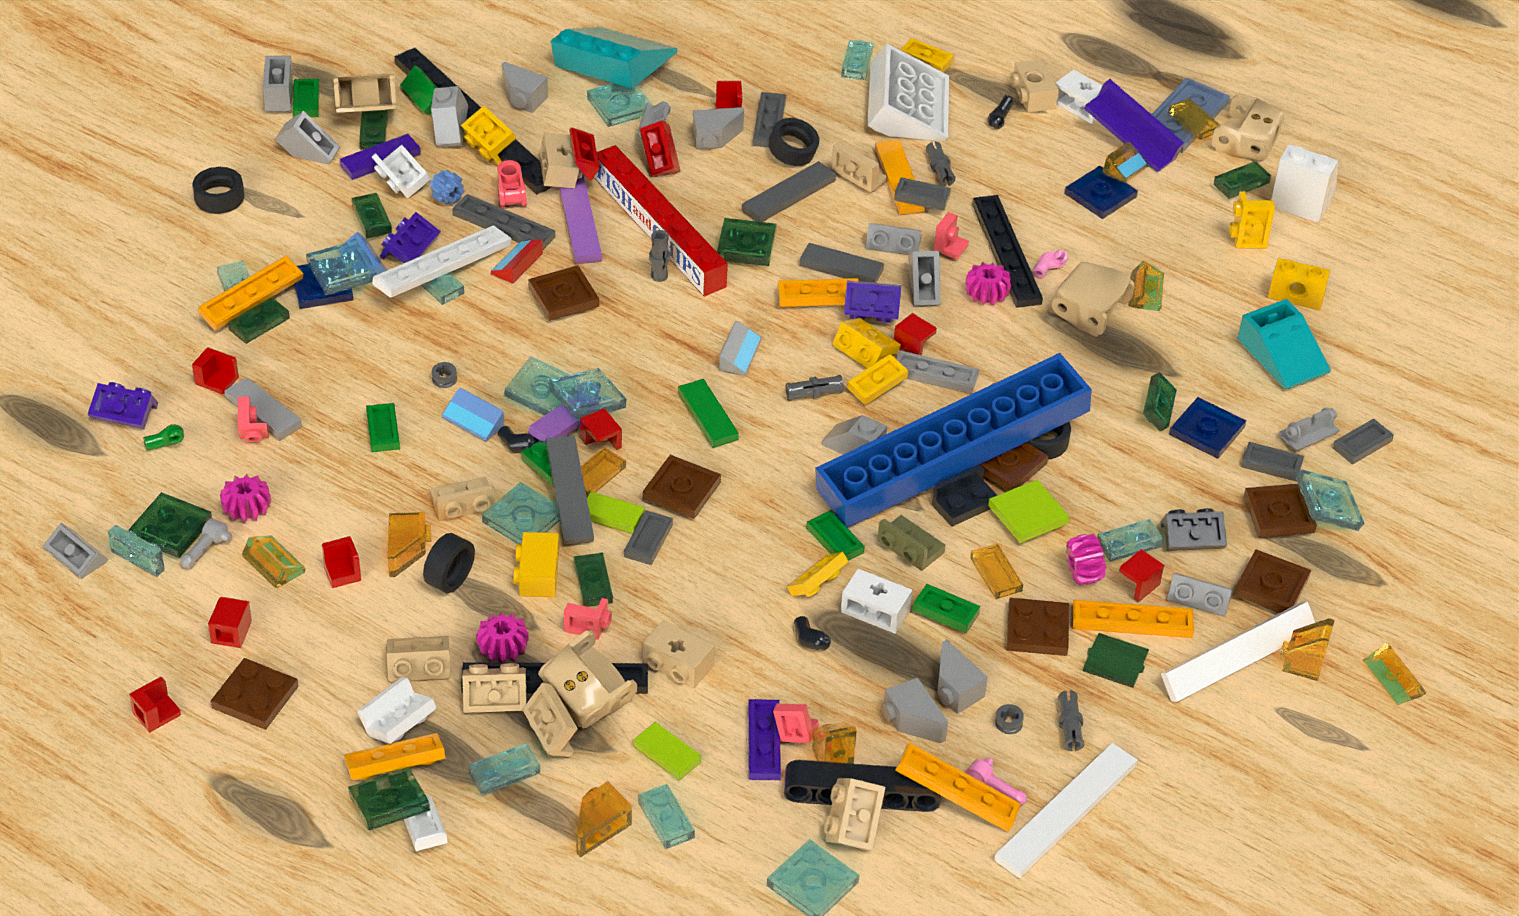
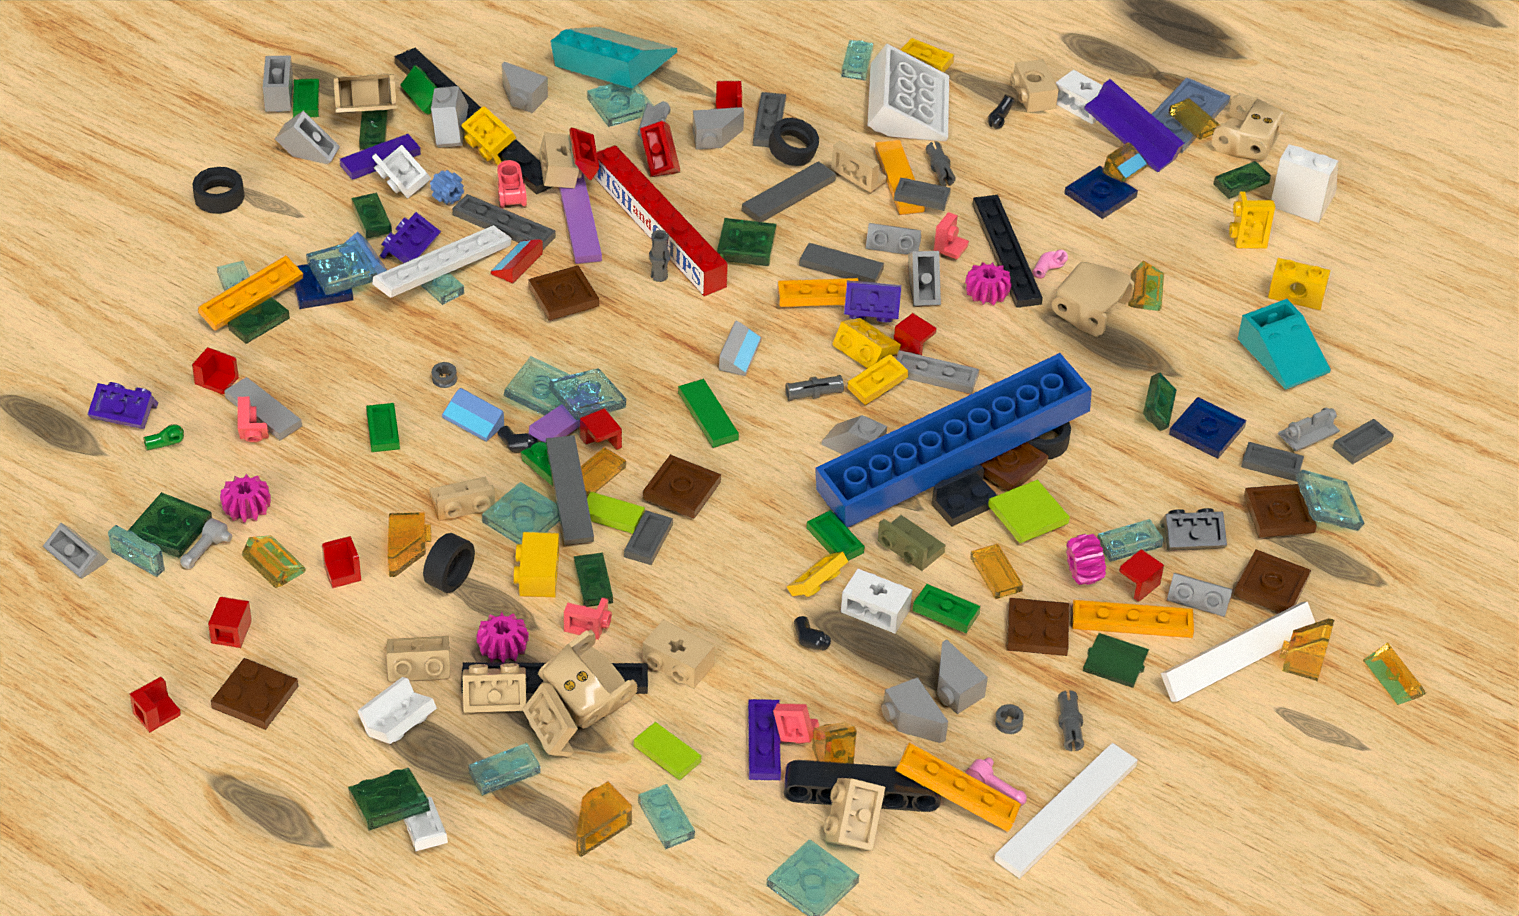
(394, 756): light orange plate -> none

